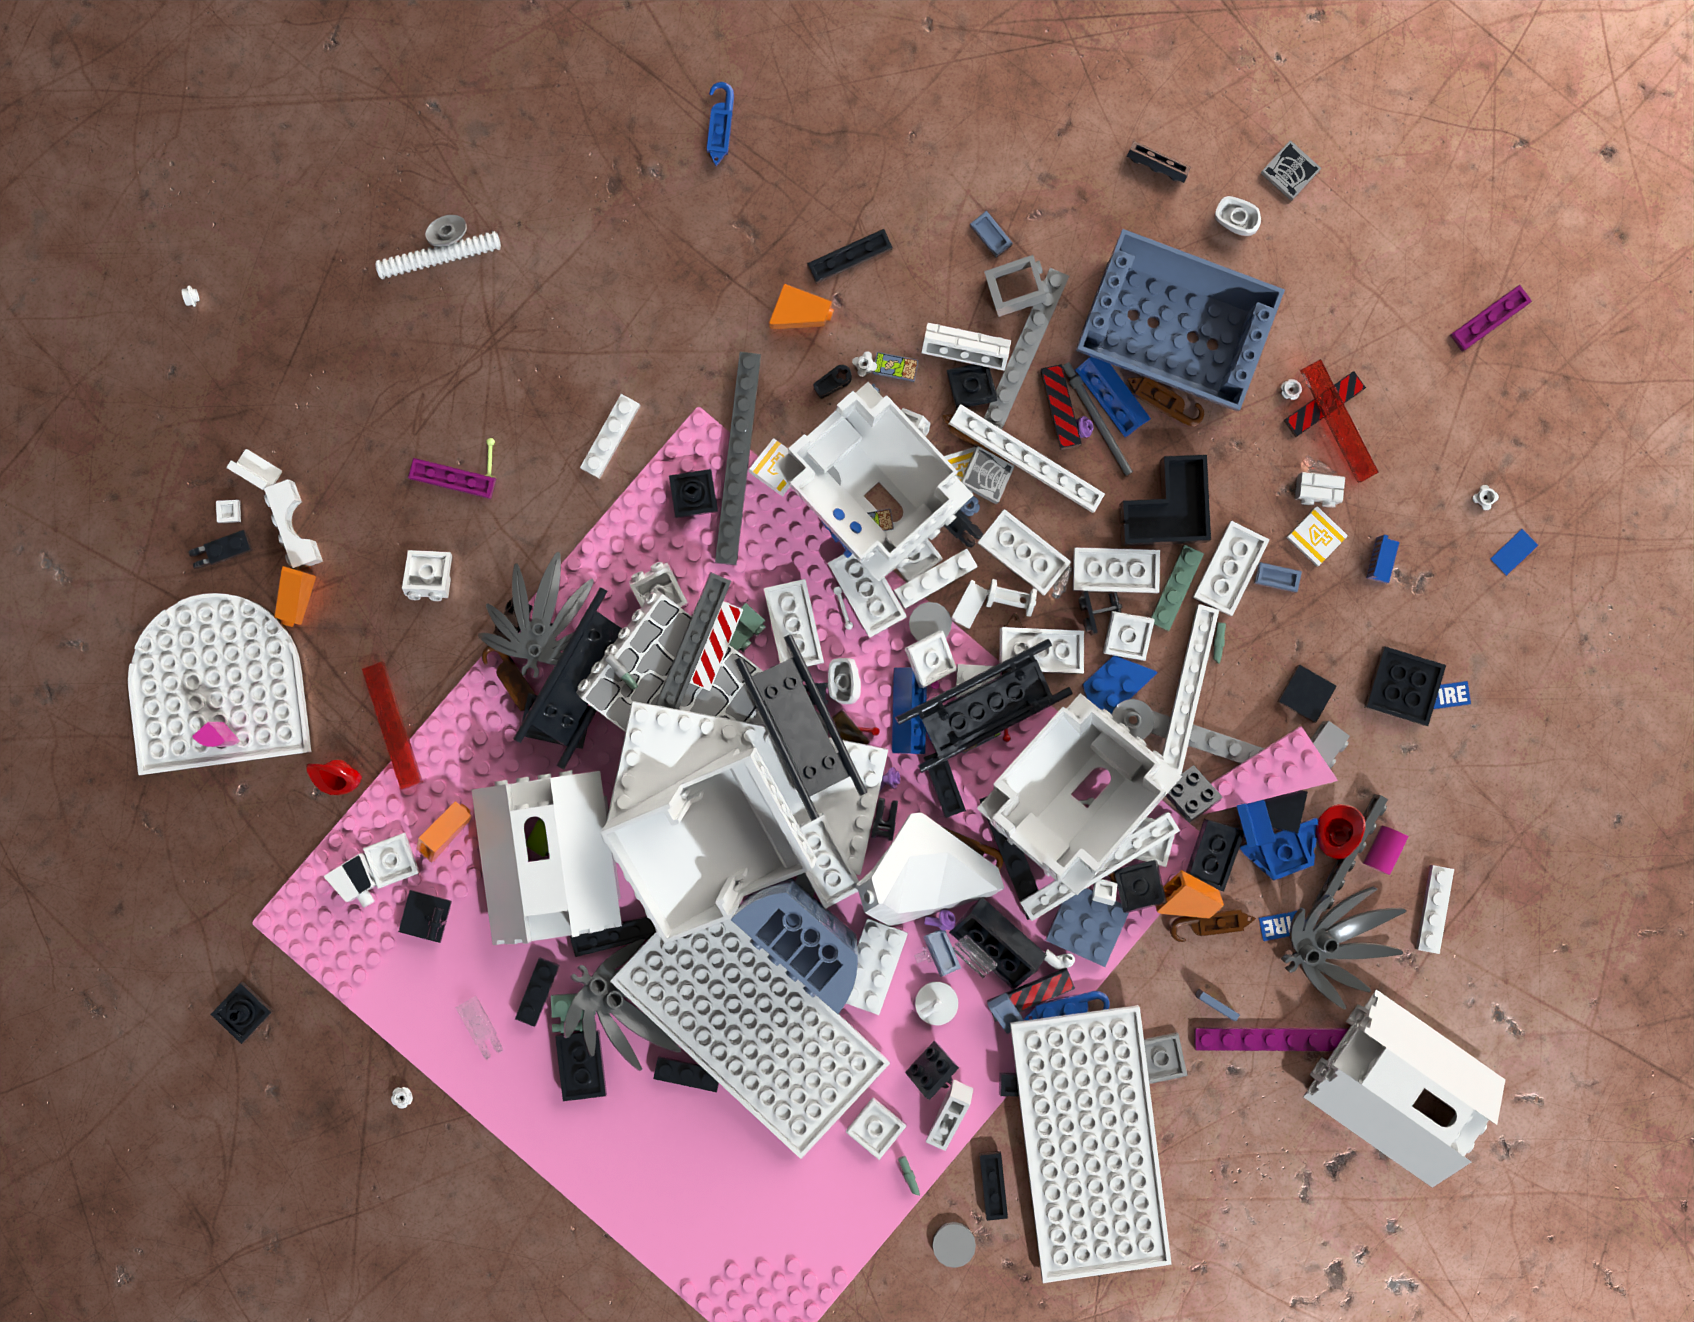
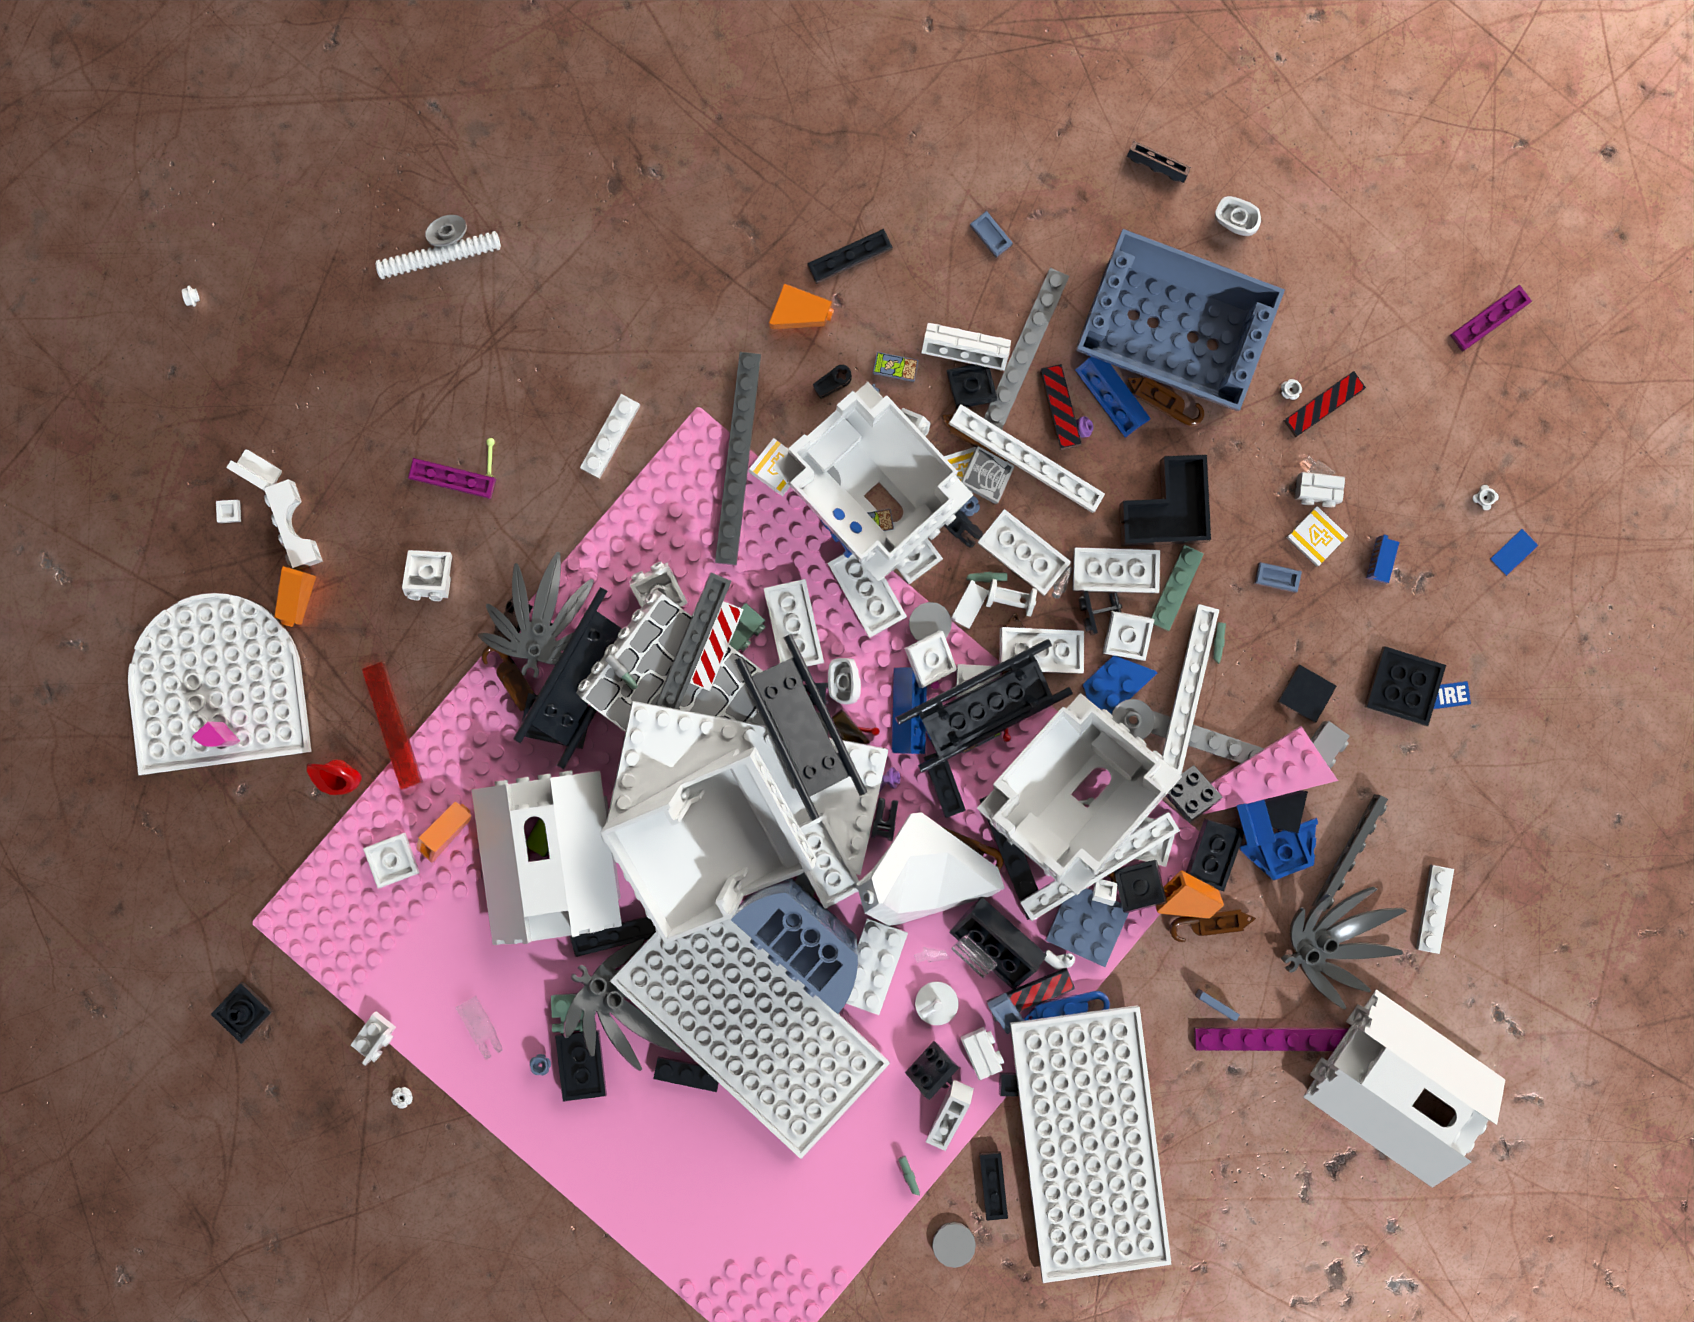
(222, 549): black hinge -> none
(353, 880): white torso -> none
(373, 1036): none -> white bracket
(425, 916): black plate -> none
(537, 992): black plate -> none
(546, 1064): none -> sand blue plate
(693, 493): black plate -> none
(720, 124): blue plate -> none
(837, 591): white hinge -> none
(863, 370): white plate -> none
(876, 1128): white tile -> none
(935, 579): white plate -> none
(942, 952): tile -> none
(945, 921): medium lavender plate -> none
(981, 1053): none -> white brick
(987, 577): none -> sand green piece
(1021, 302): light grey window -> none
(1076, 383): dark grey bar -> none
(1164, 1058): light grey tile -> none
(1231, 568): white plate -> none
(1276, 925): blue sticker -> none
(1290, 170): tile -> none
(1339, 421): clear red plate -> none
(1340, 830): red hat -> none
(1385, 850): dark pink brick -> none

